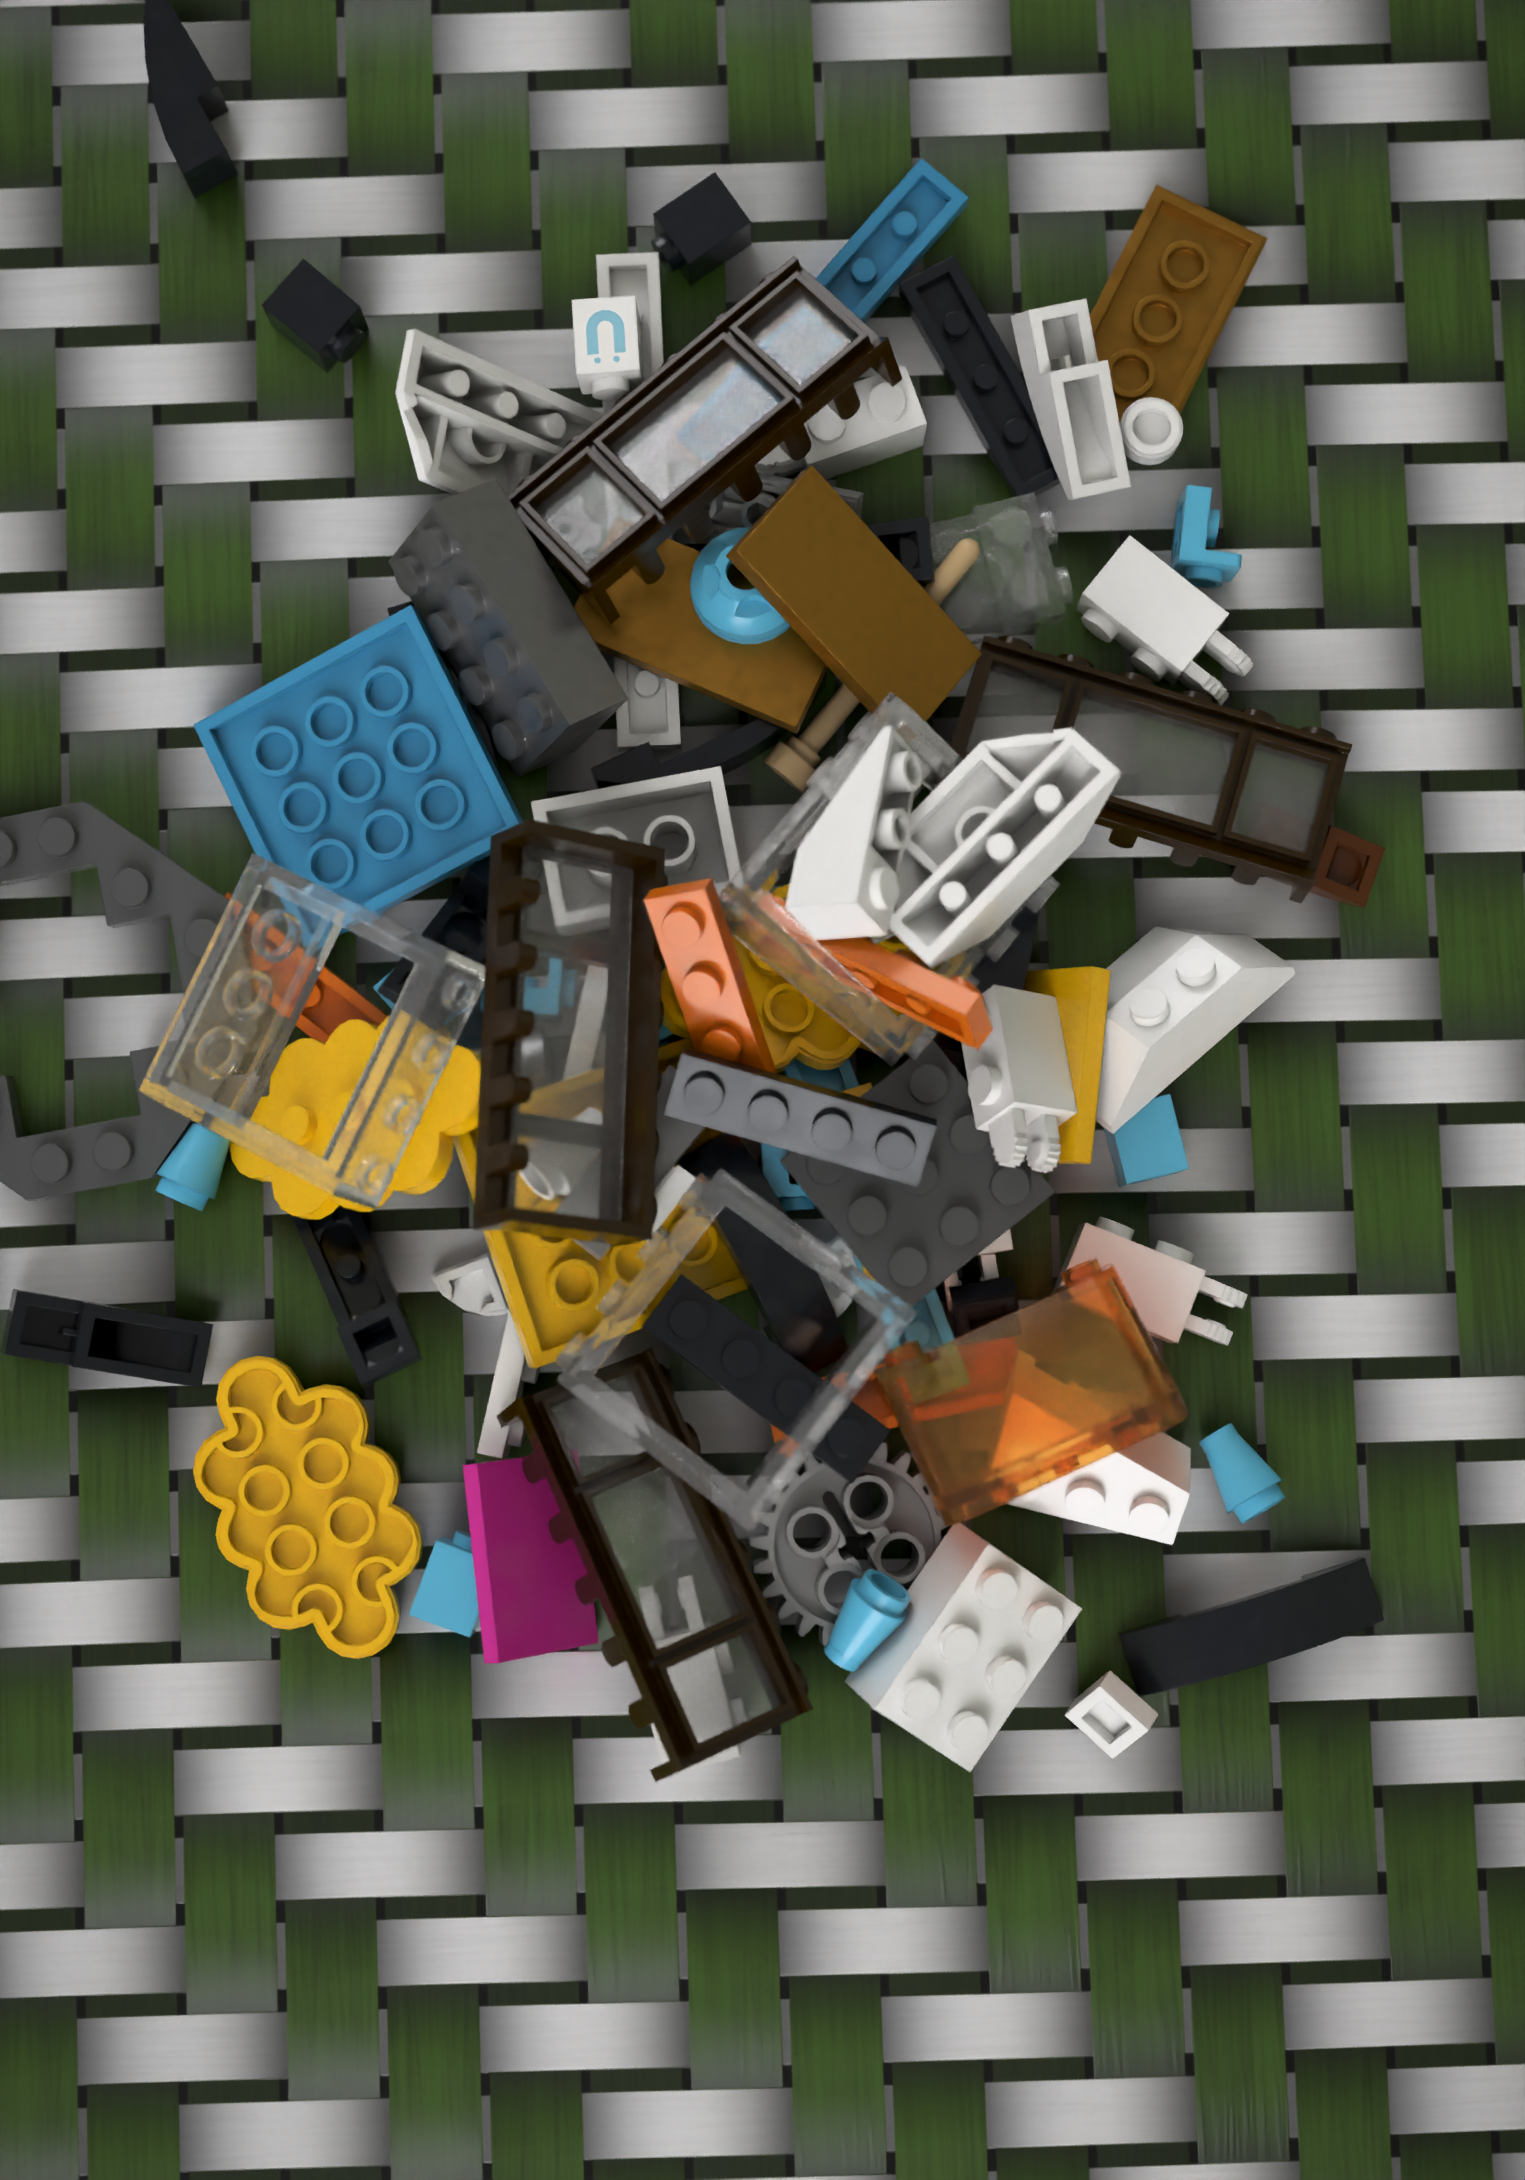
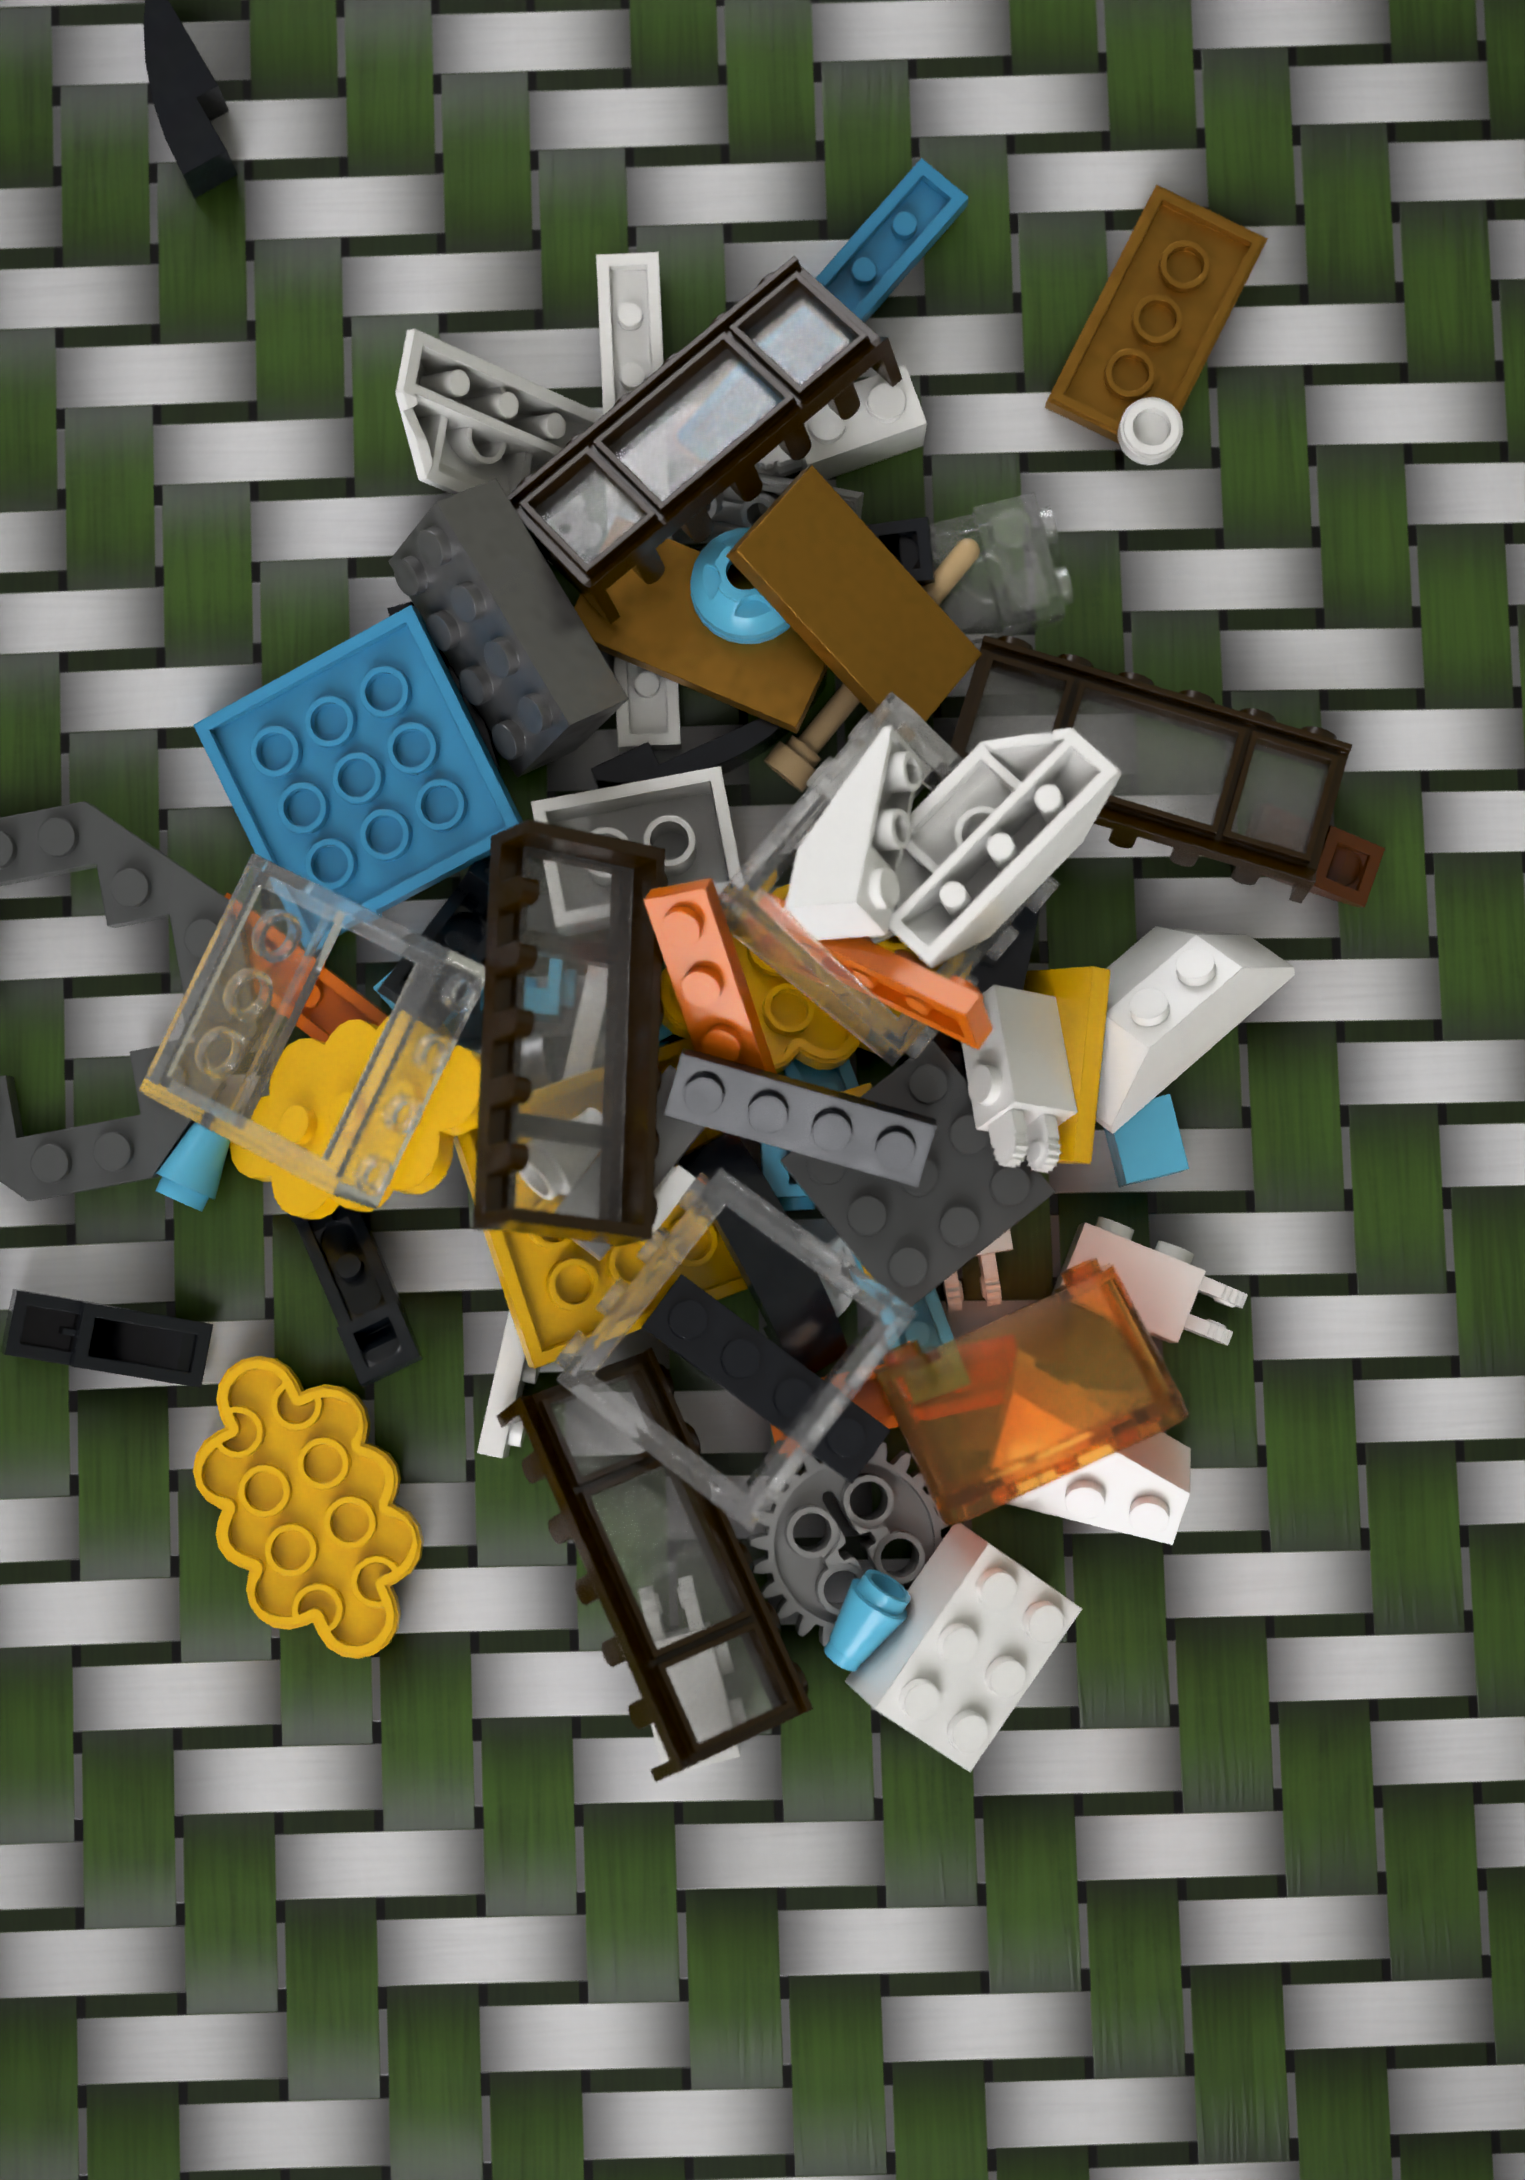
(316, 317): black brick -> none
(449, 1587): medium azure brick -> none
(473, 1286): white tile -> none
(519, 1569): dark pink tile -> none
(607, 346): white brick -> none
(700, 230): black brick -> none
(980, 375): black plate -> none
(982, 1303): black tile -> none
(1072, 398): white slope -> none
(1111, 1714): white plate -> none
(1160, 620): white hinge -> none
(1195, 530): medium azure bracket -> none
(1241, 1475): medium azure cone -> none
(1252, 1629): black slope -> none

